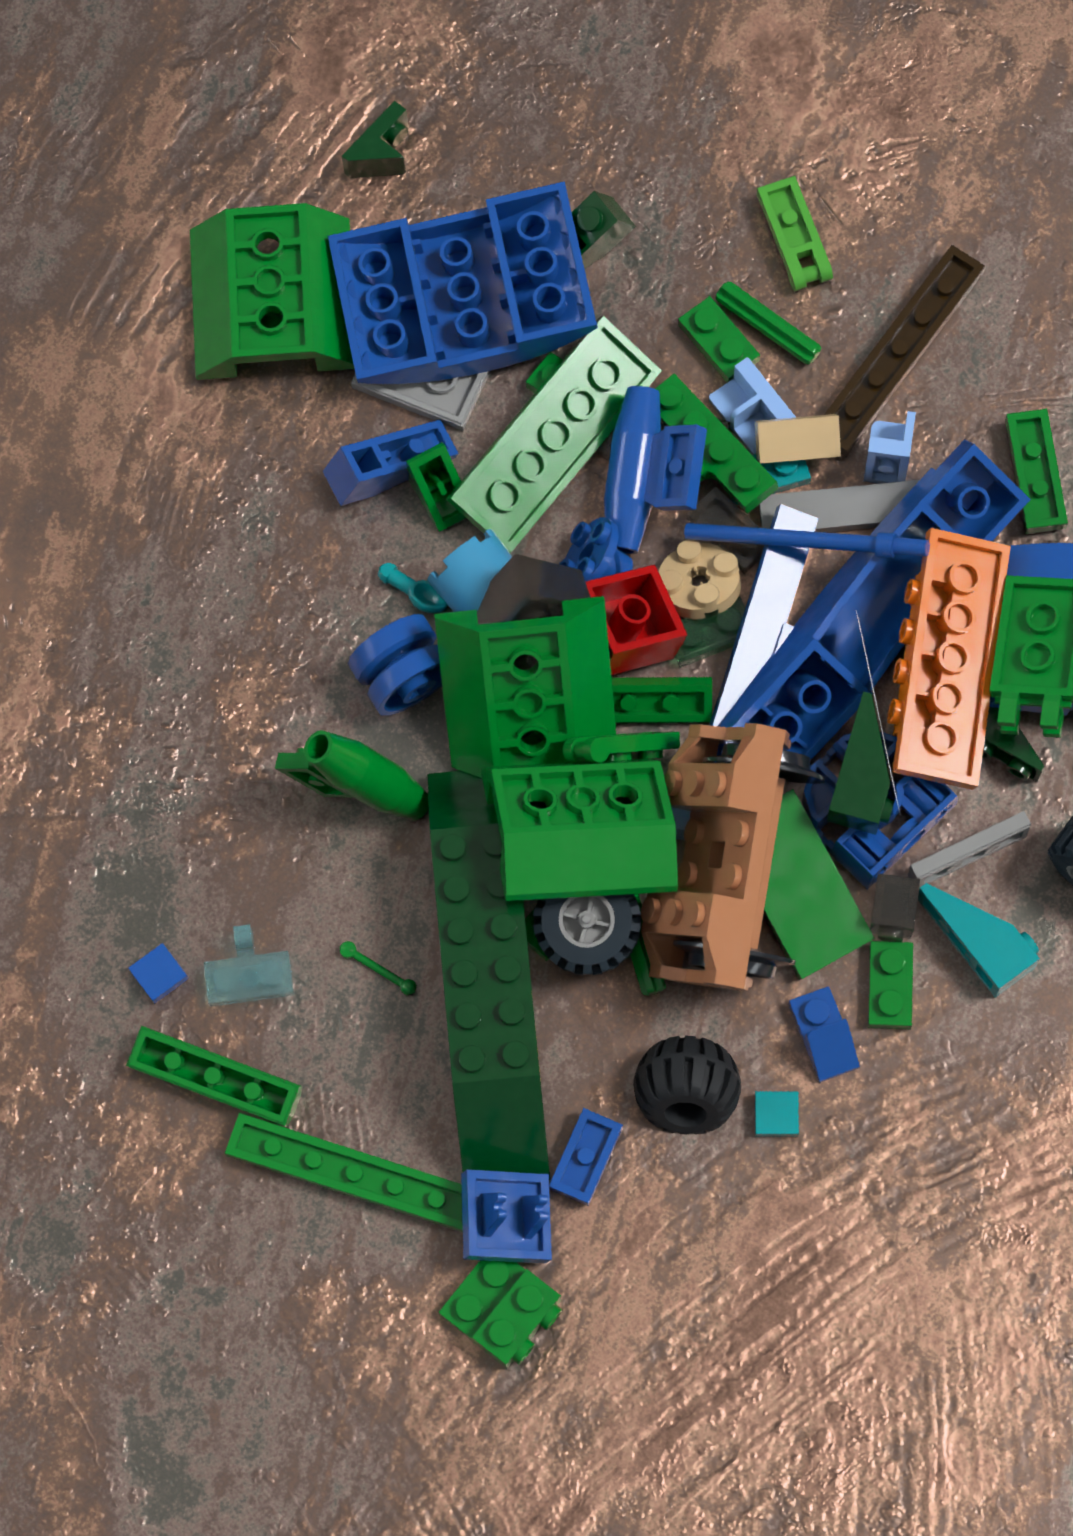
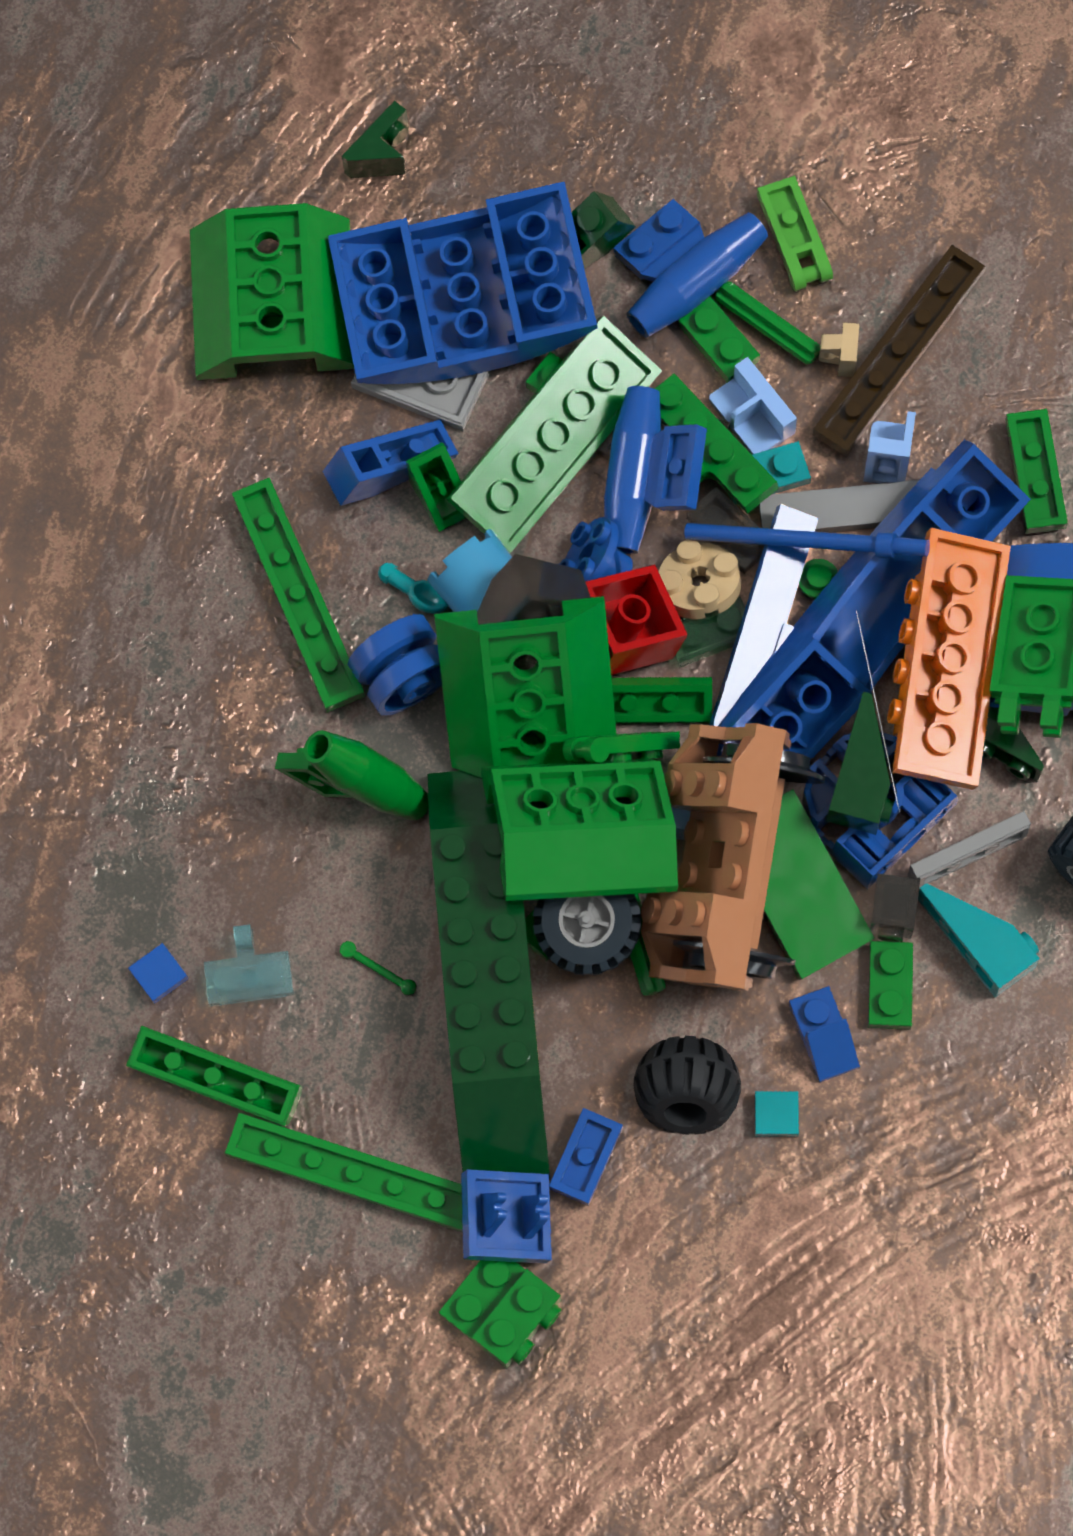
(298, 594): none -> green plate
(683, 262): none -> blue plate
(797, 438): tan tile -> none
(816, 576): none -> green plate
(841, 349): none -> tan tile

